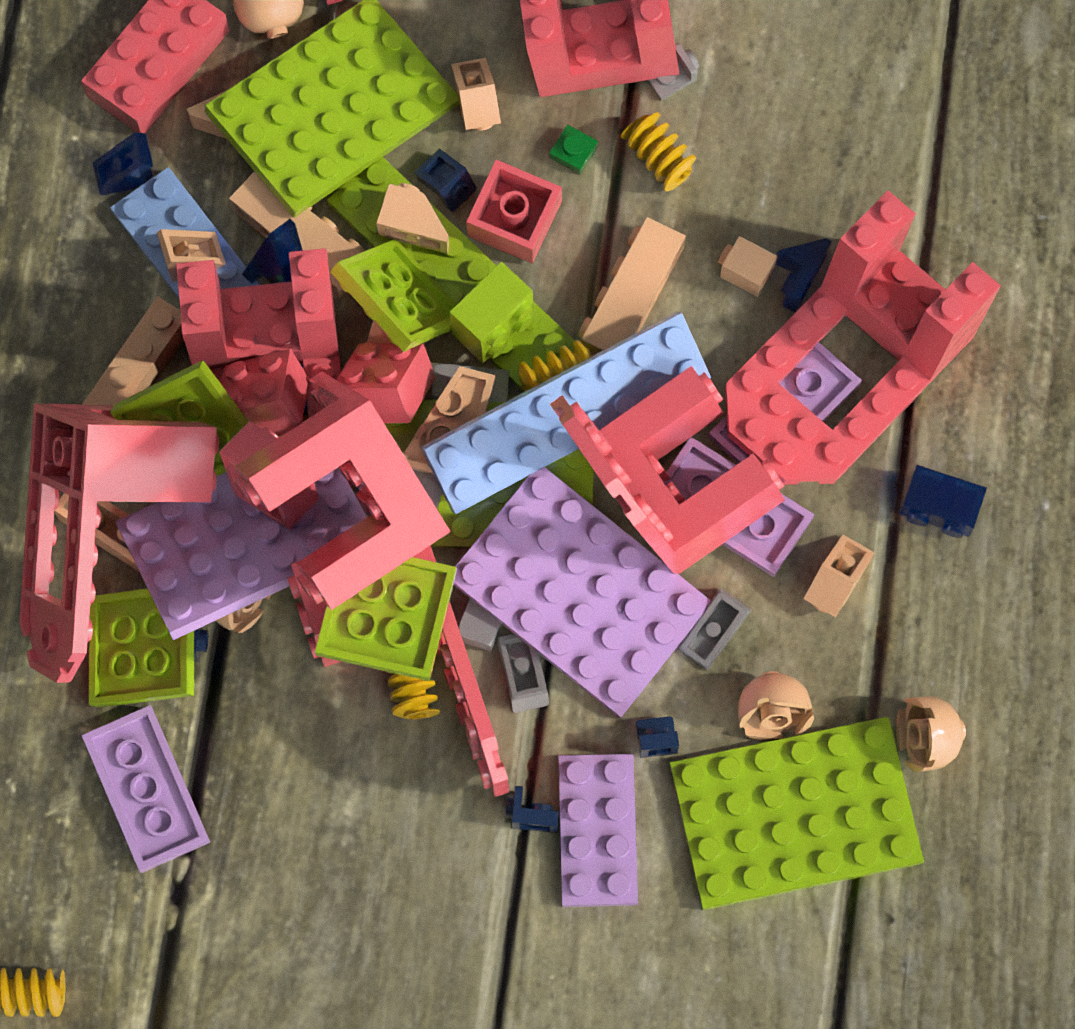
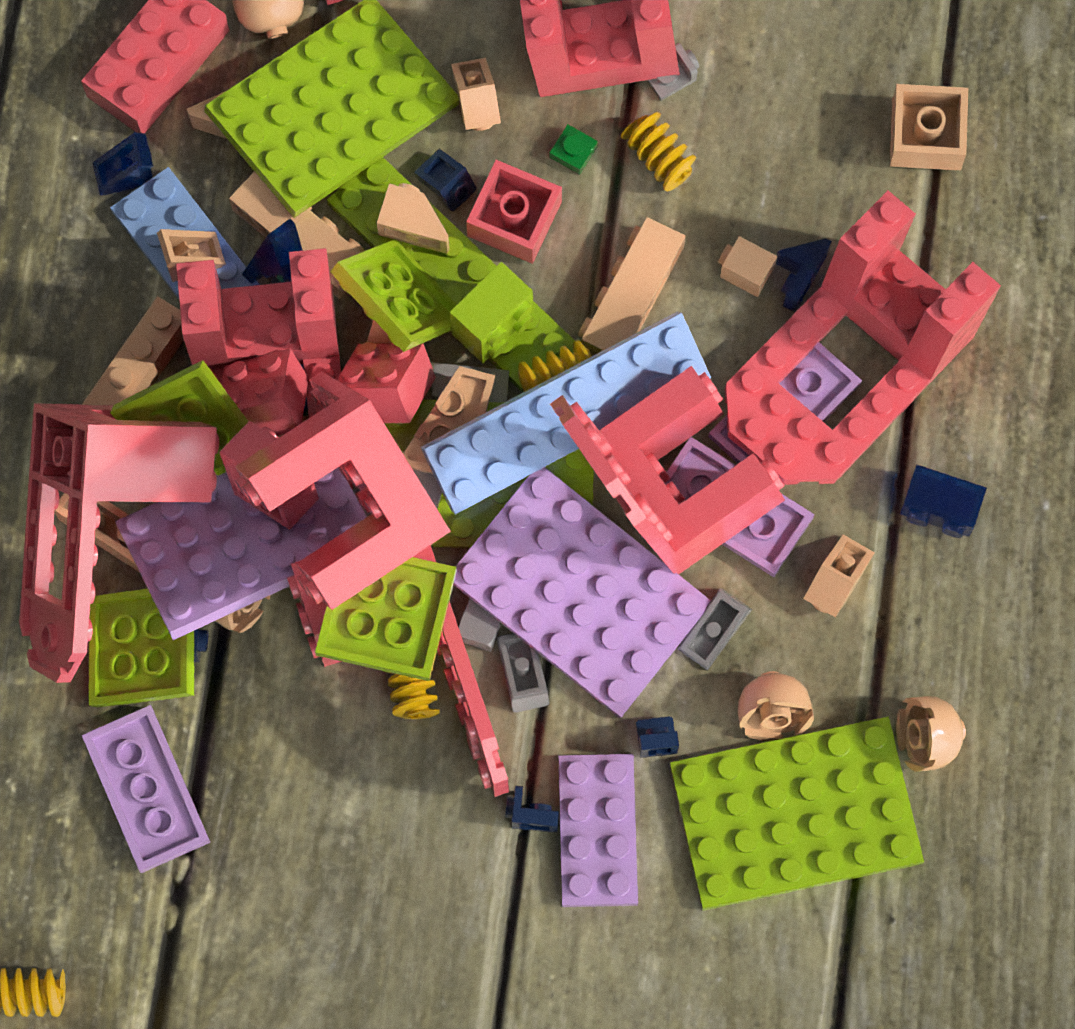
(929, 127): none -> light nougat brick

